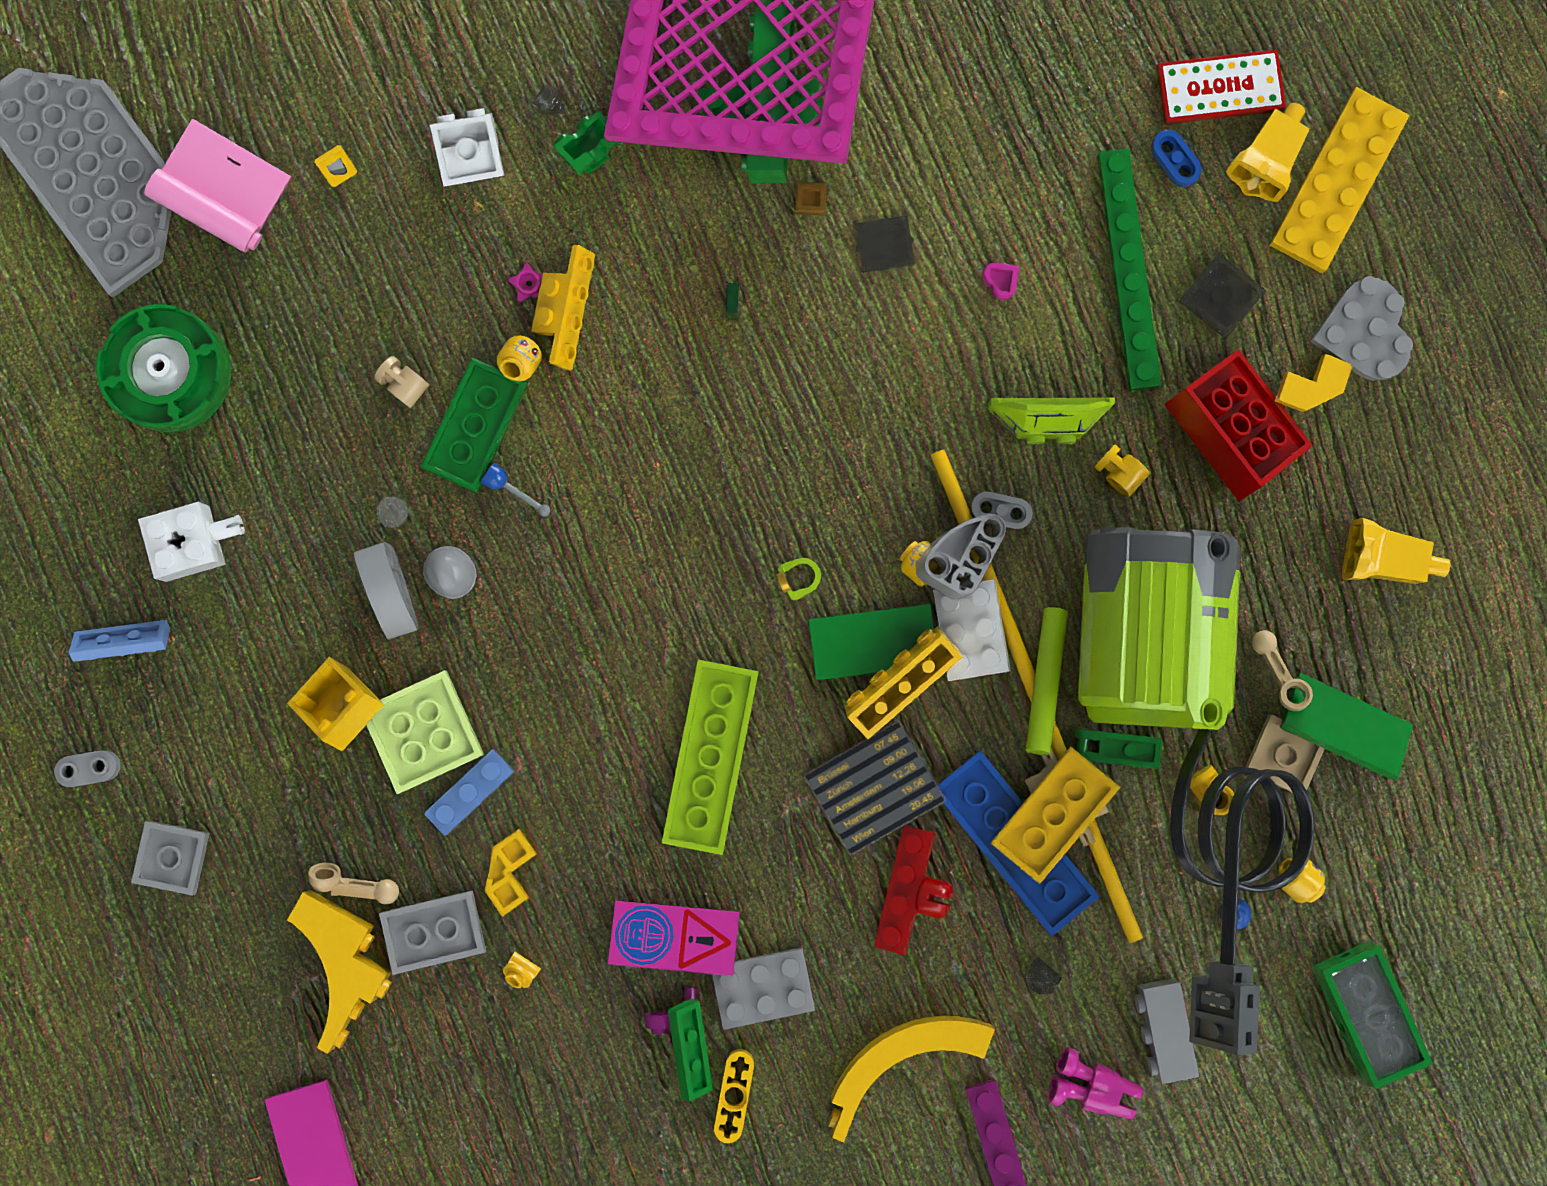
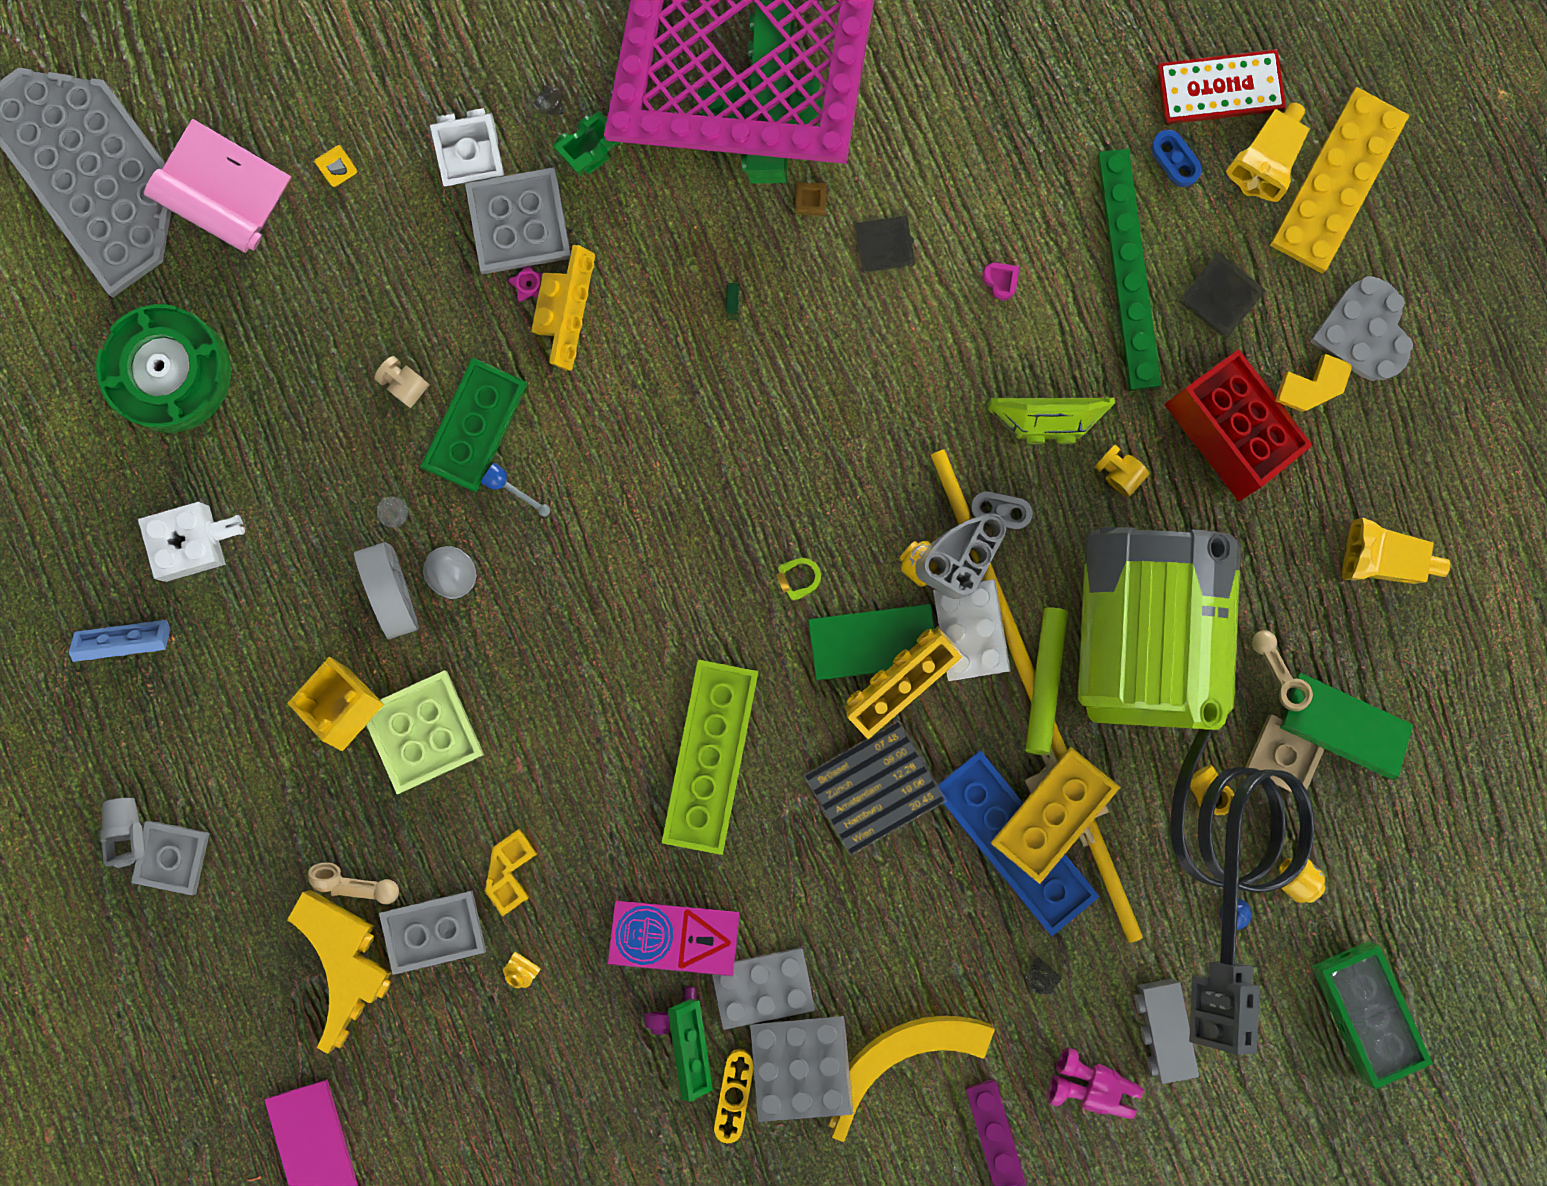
(86, 768): light grey plate -> none
(119, 824): none -> light grey piece
(469, 792): medium blue plate -> none
(518, 220): none -> light grey plate
(519, 358): yellow head -> none
(801, 1069): none -> light grey plate
(910, 891): red plate -> none
(1120, 748): green plate -> none

